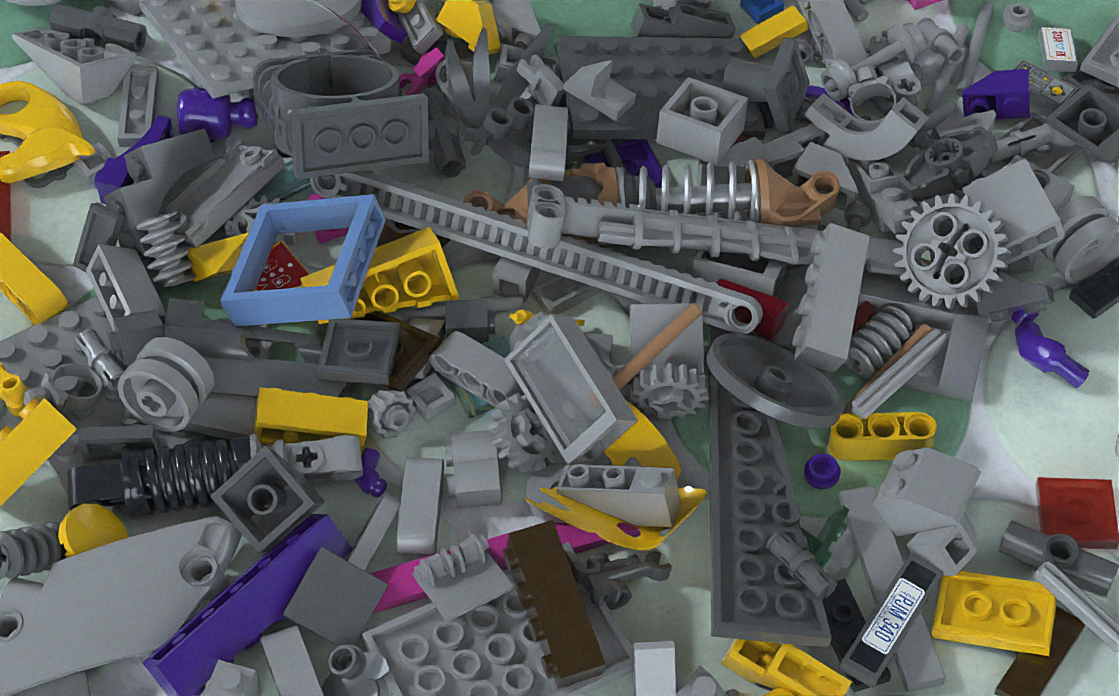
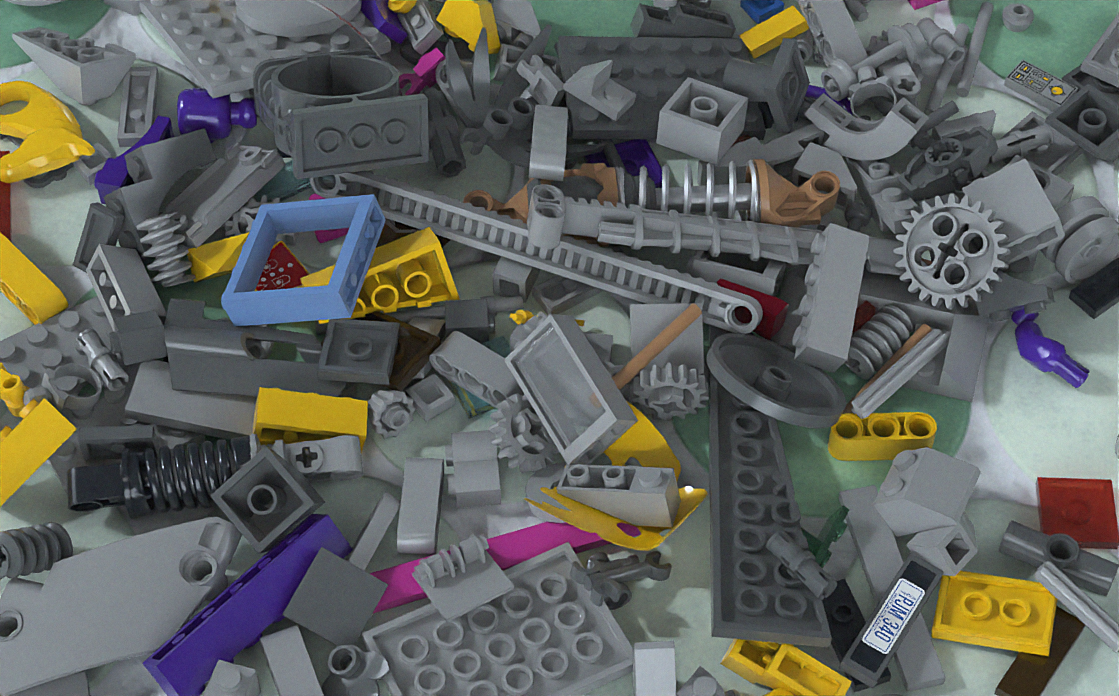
(89, 528): yellow tile -> none
(98, 25): dark grey piece -> none
(166, 384): light grey wheel -> none
(370, 480): dark purple arm -> none
(553, 604): dark brown wedge -> none
(822, 471): dark purple plate -> none
(1001, 91): dark purple slope -> none
(1058, 49): tile -> none

